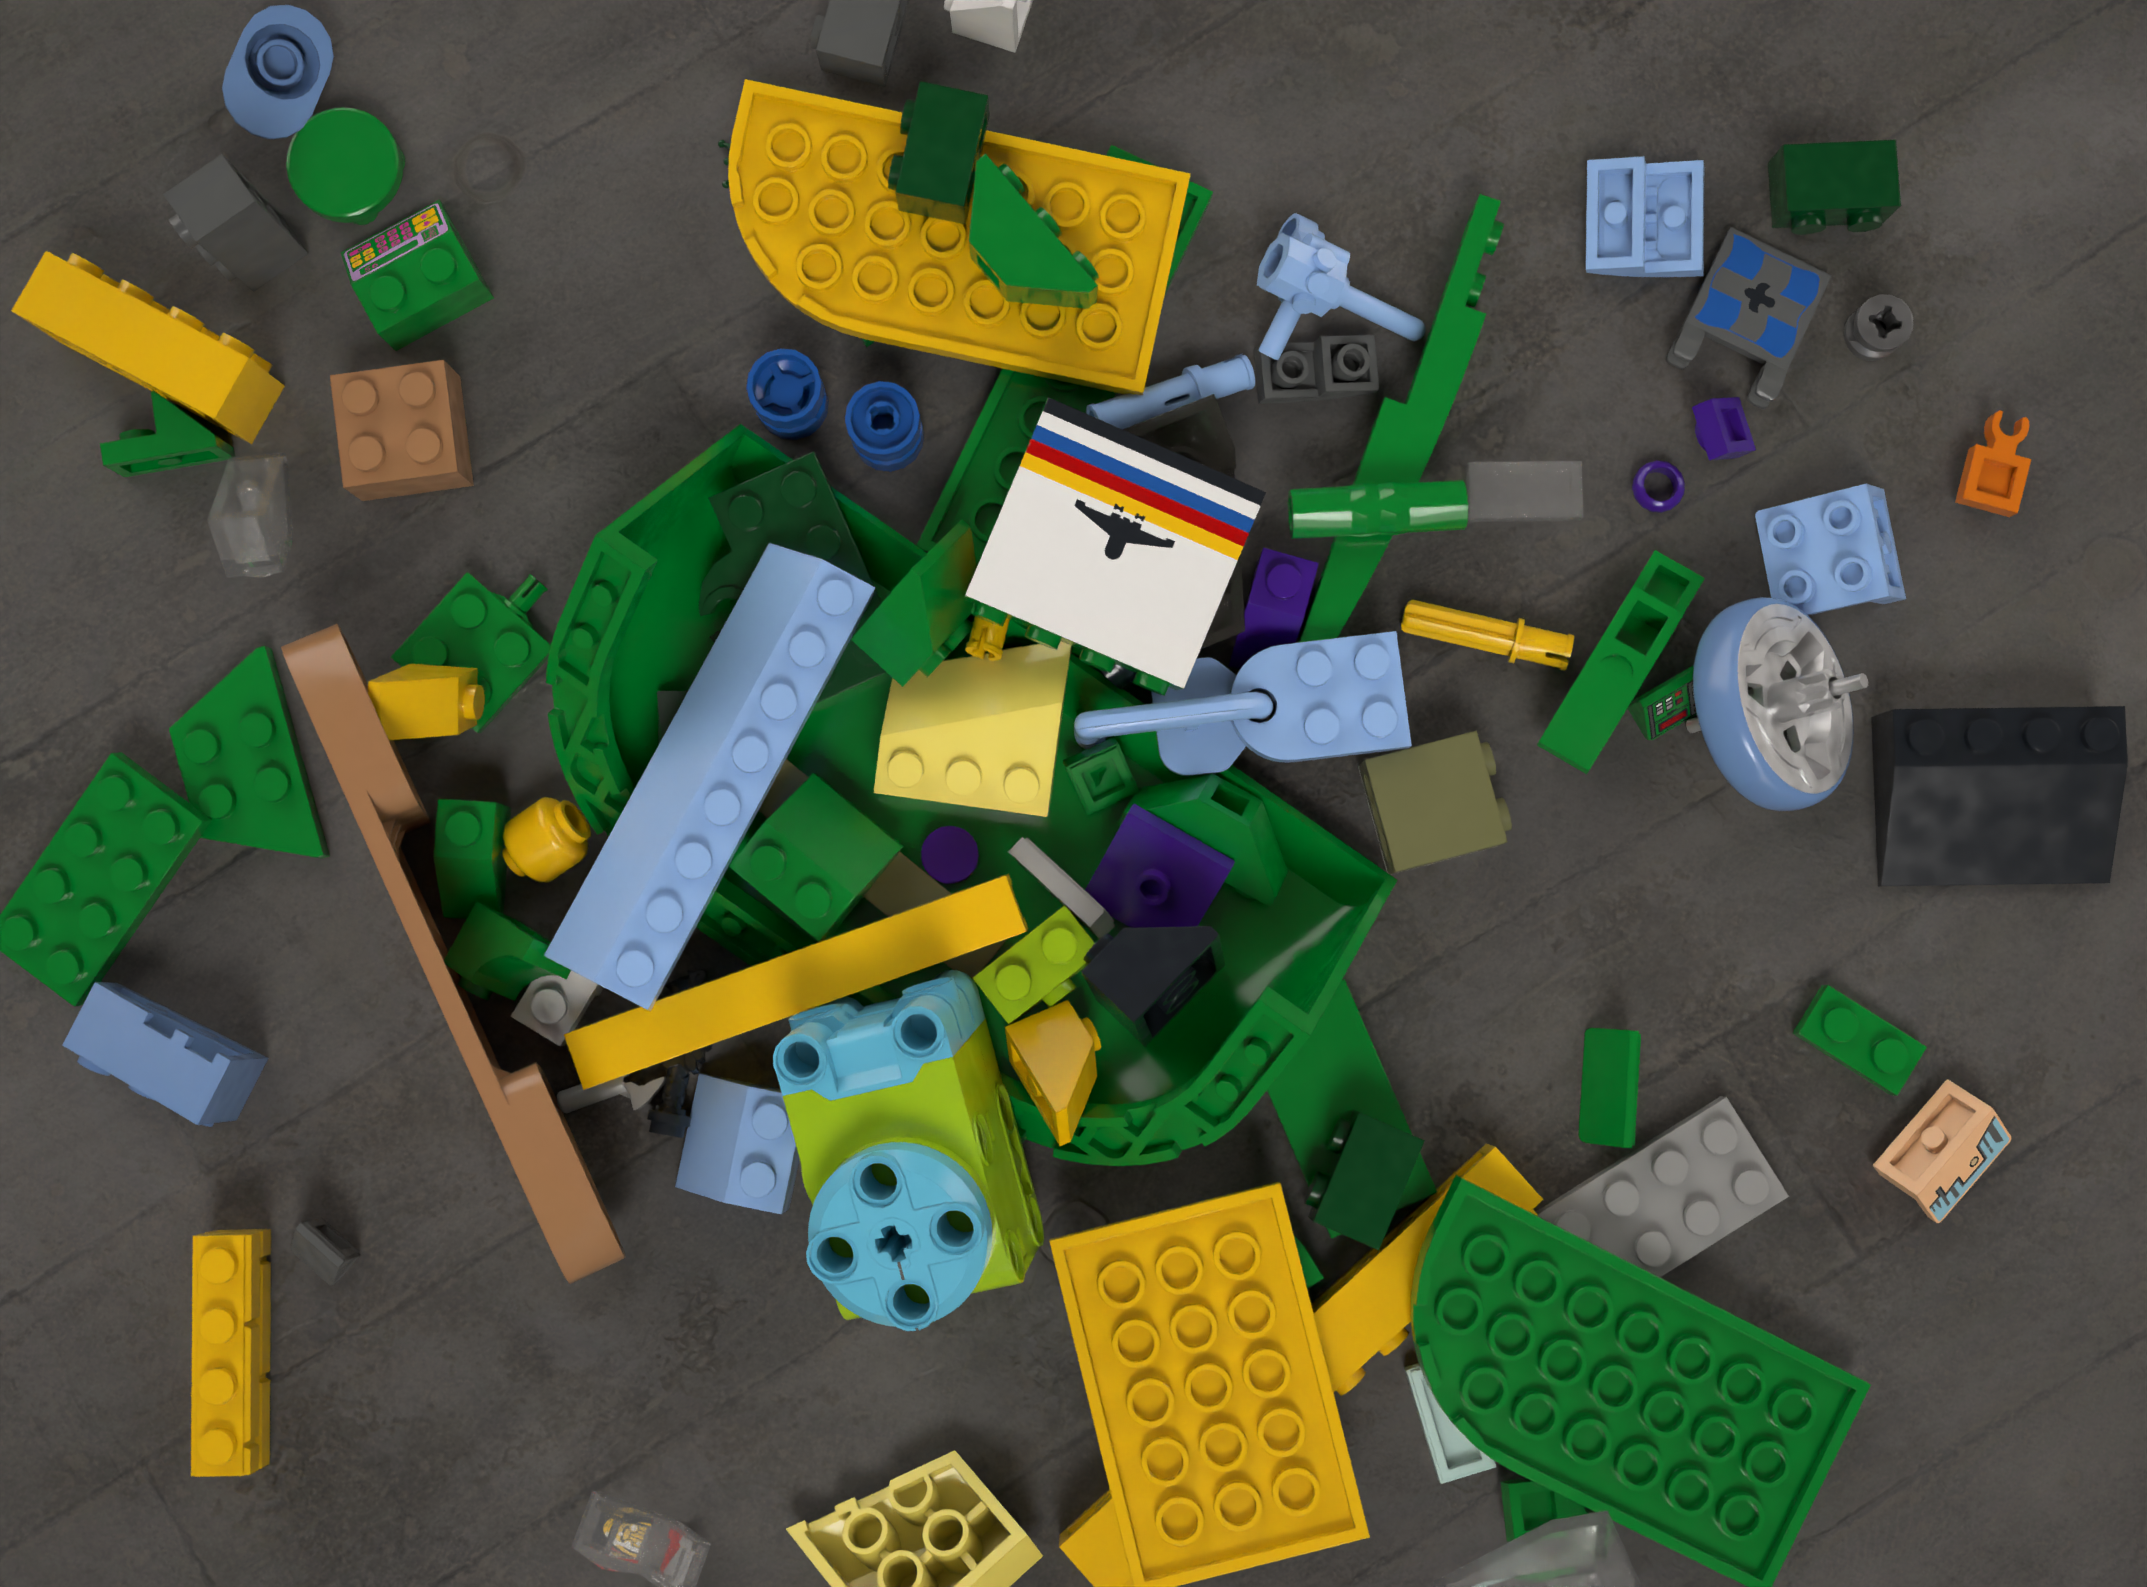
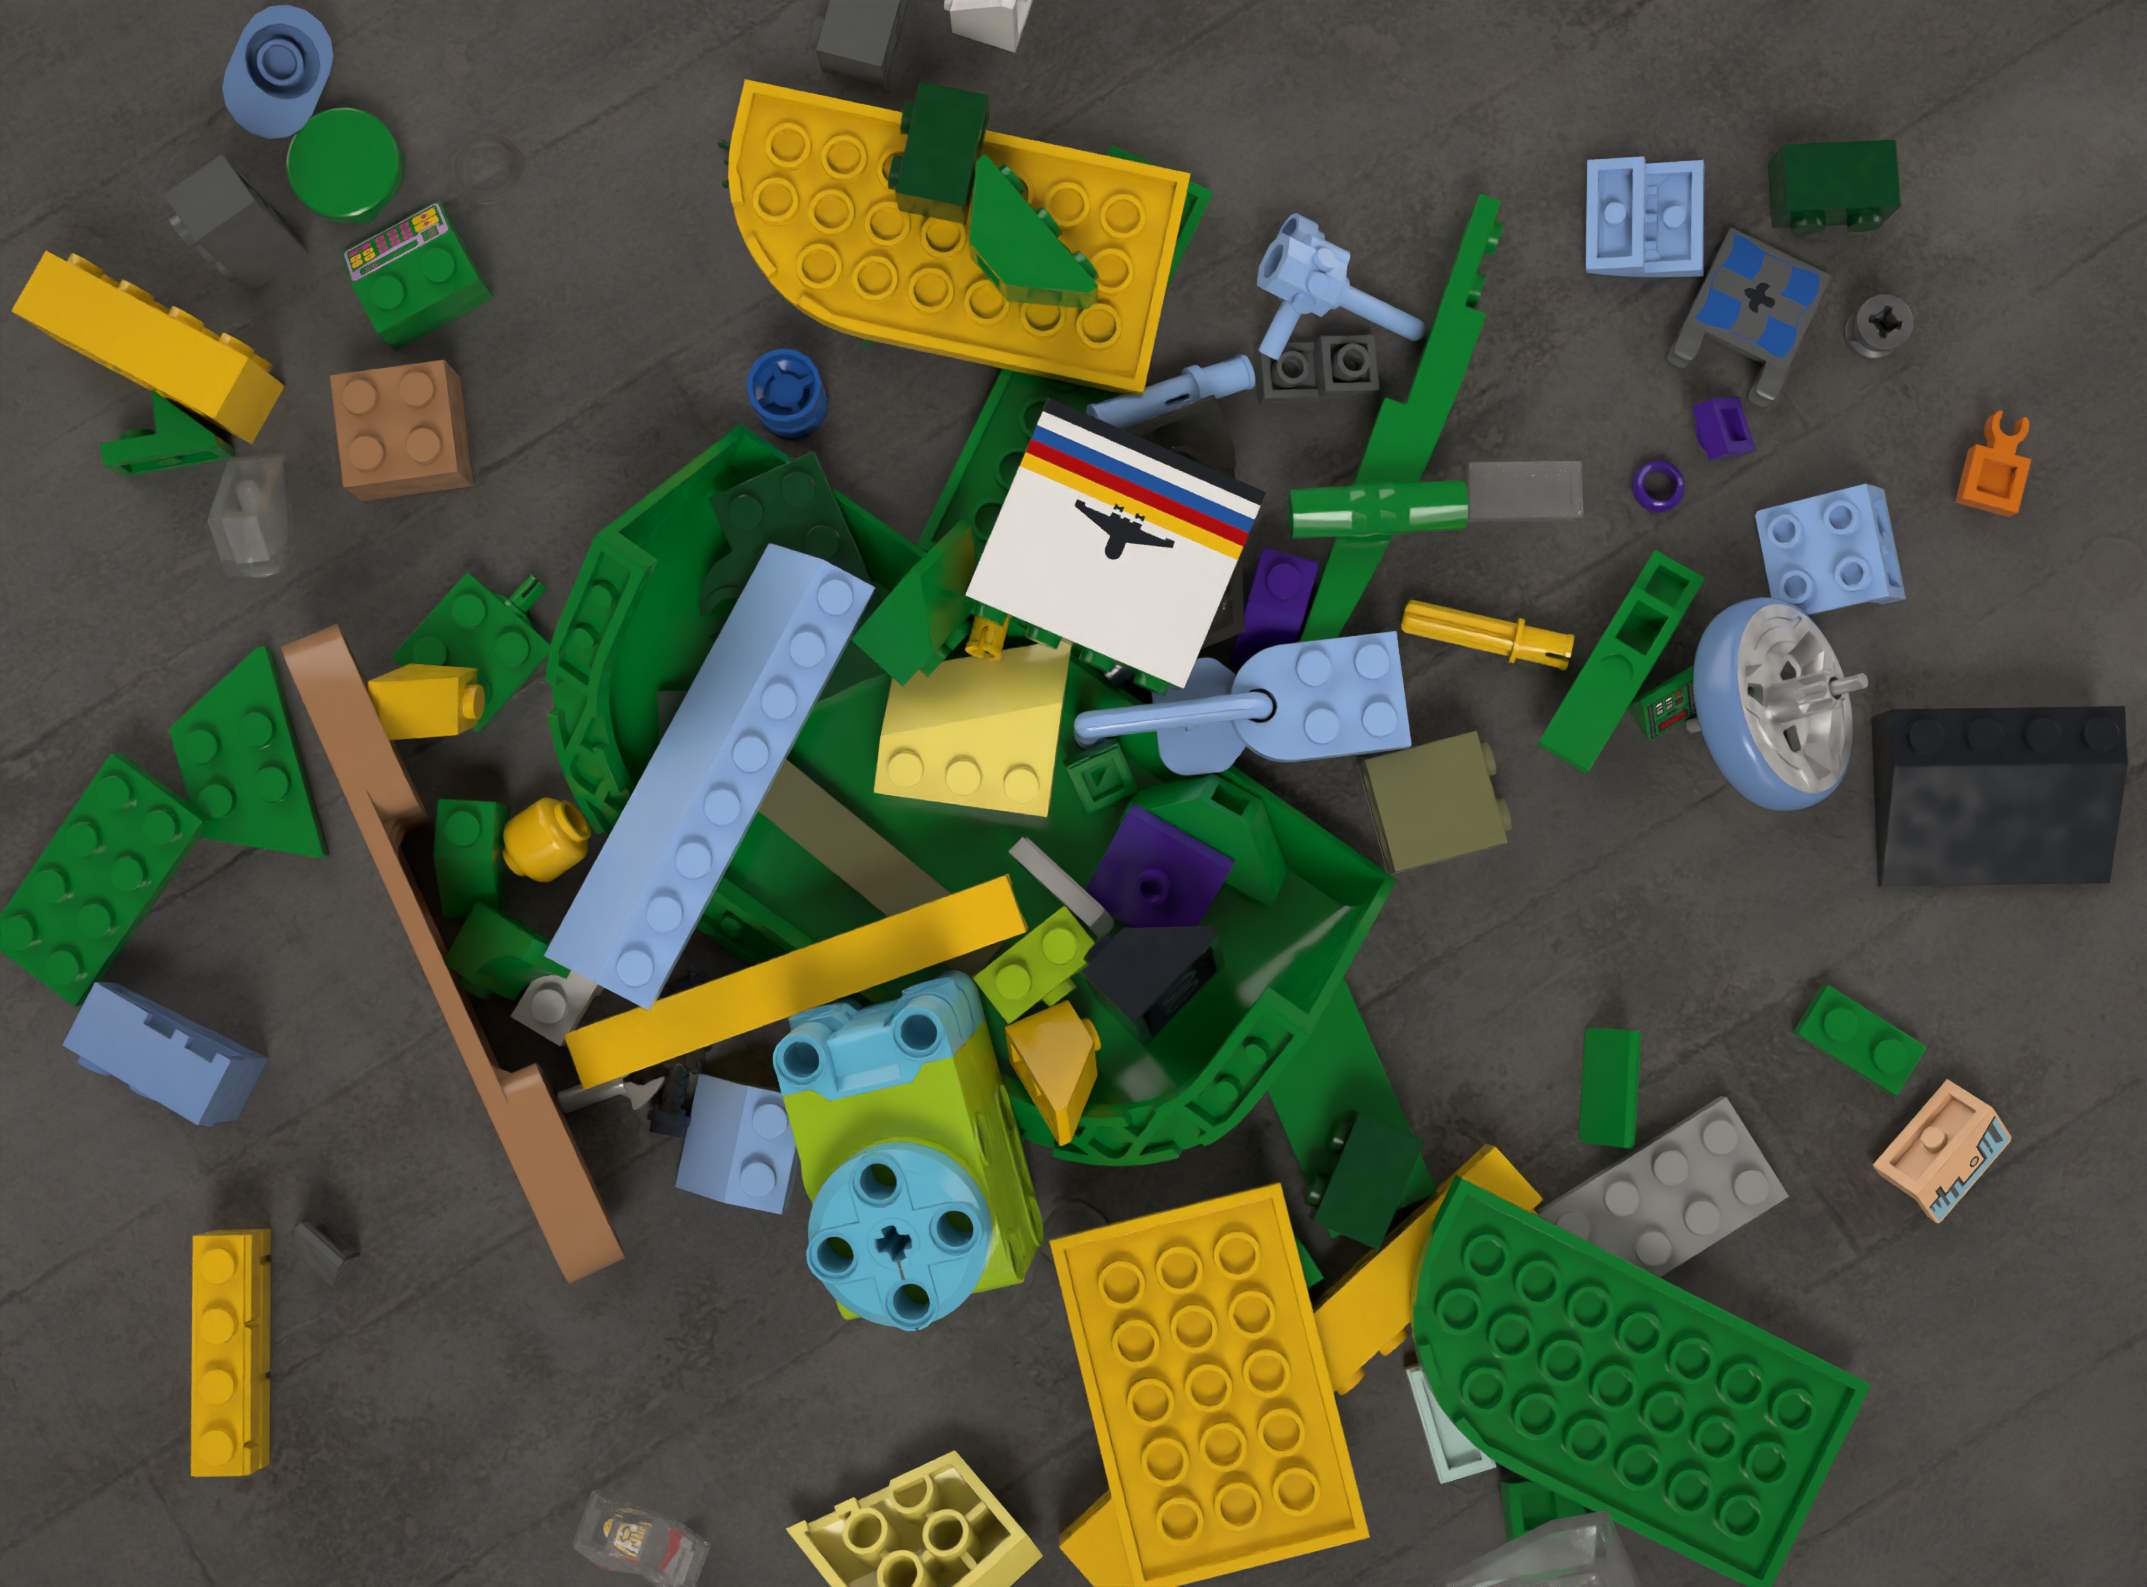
(816, 857): green slope -> none
(884, 426): blue wheel -> none
(950, 855): dark purple tile -> none

